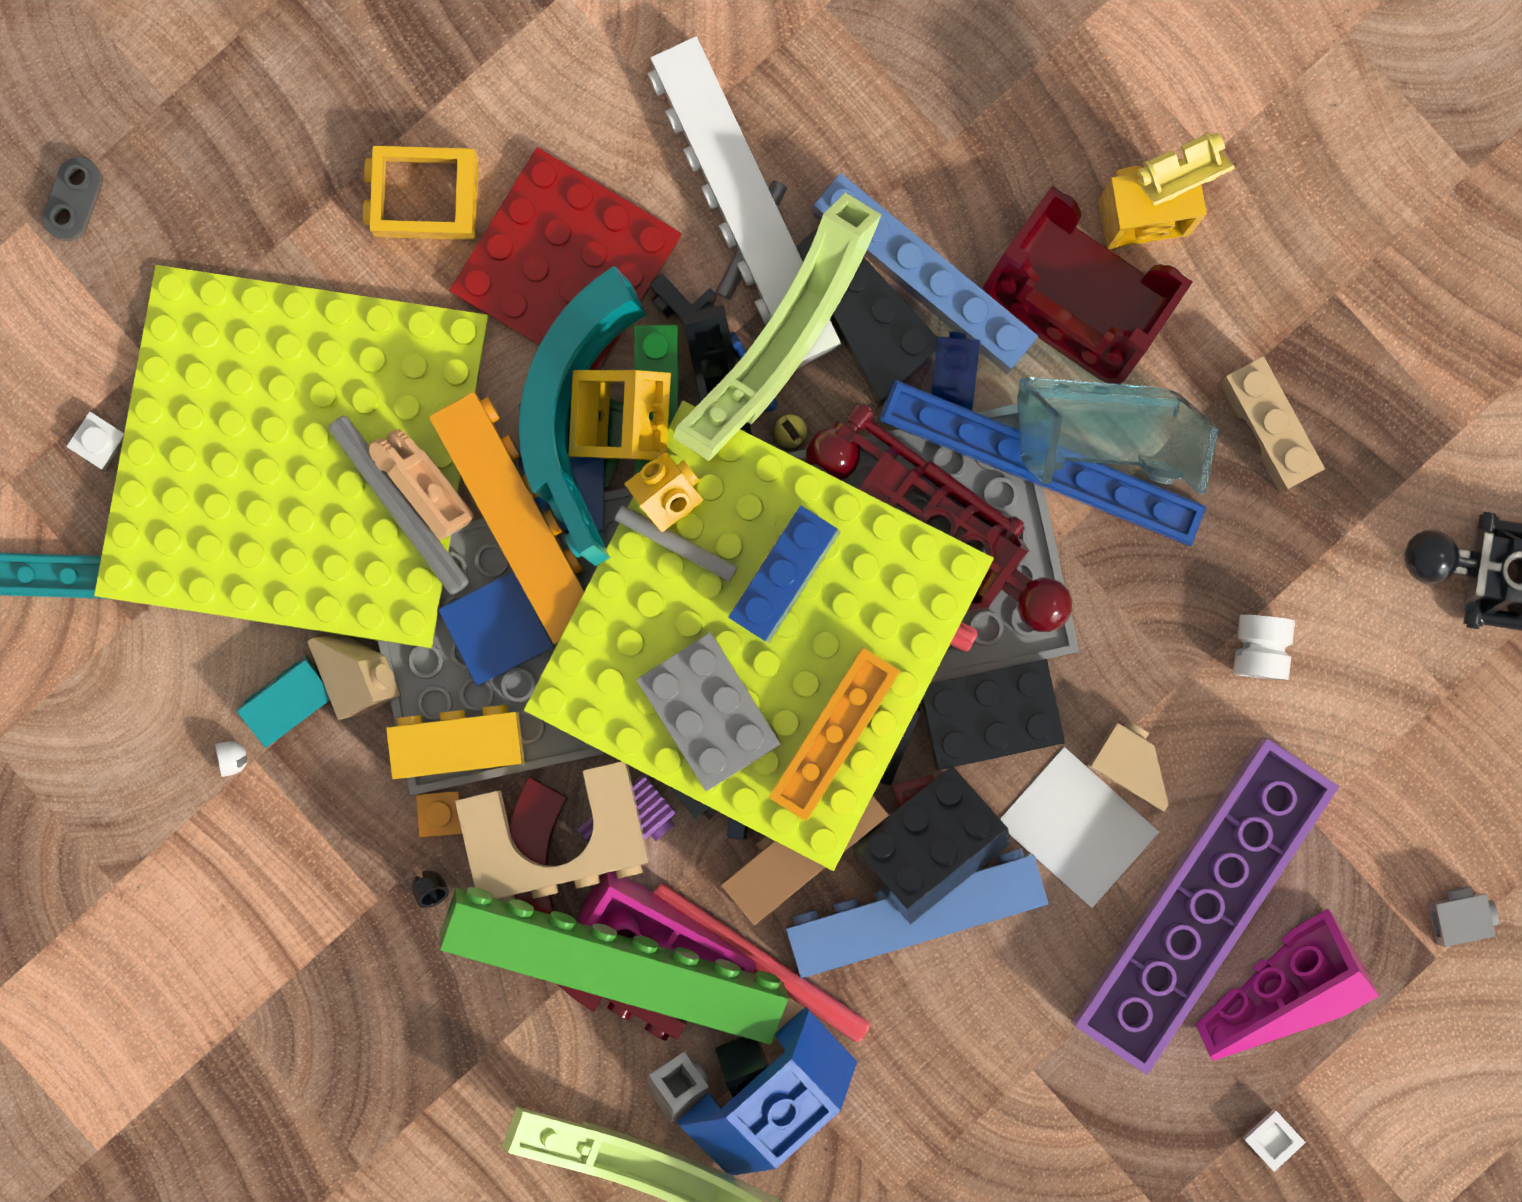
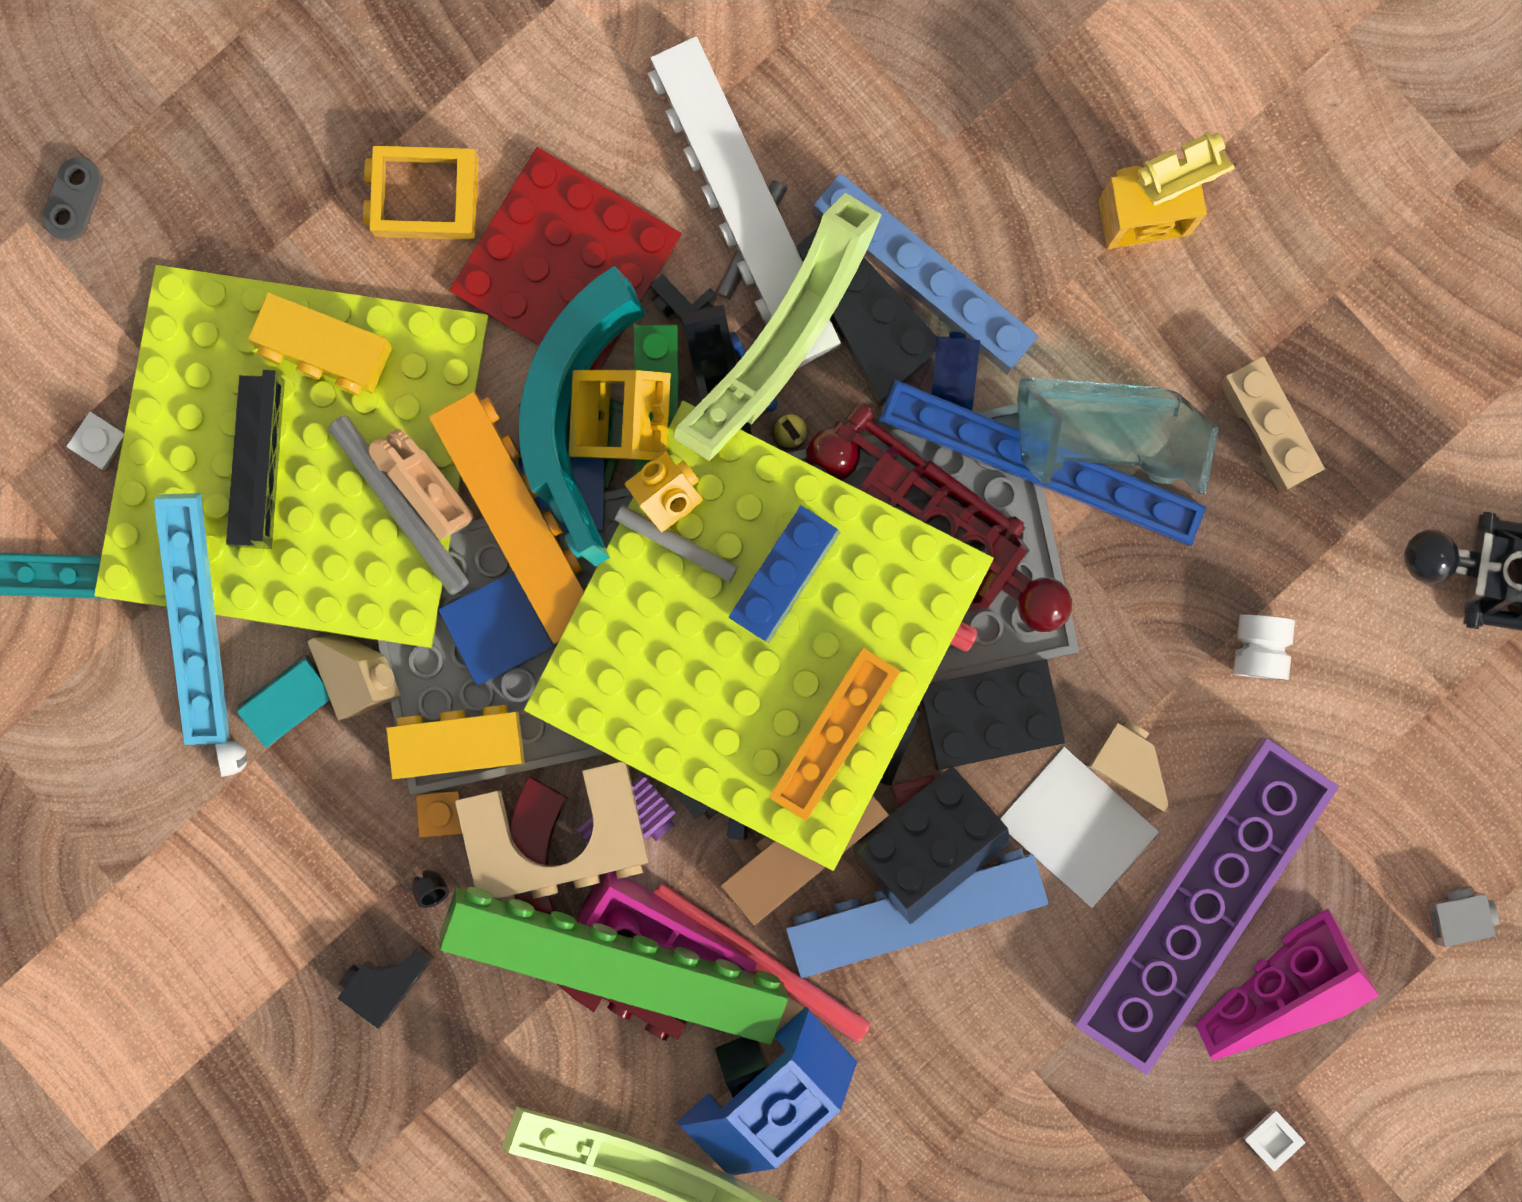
(192, 618): none -> medium azure plate
(255, 461): none -> black fence
(319, 345): none -> yellow brick
(377, 990): none -> black arch
(678, 1086): light grey brick -> none
(708, 711): light grey plate -> none
(1082, 293): dark red windscreen -> none

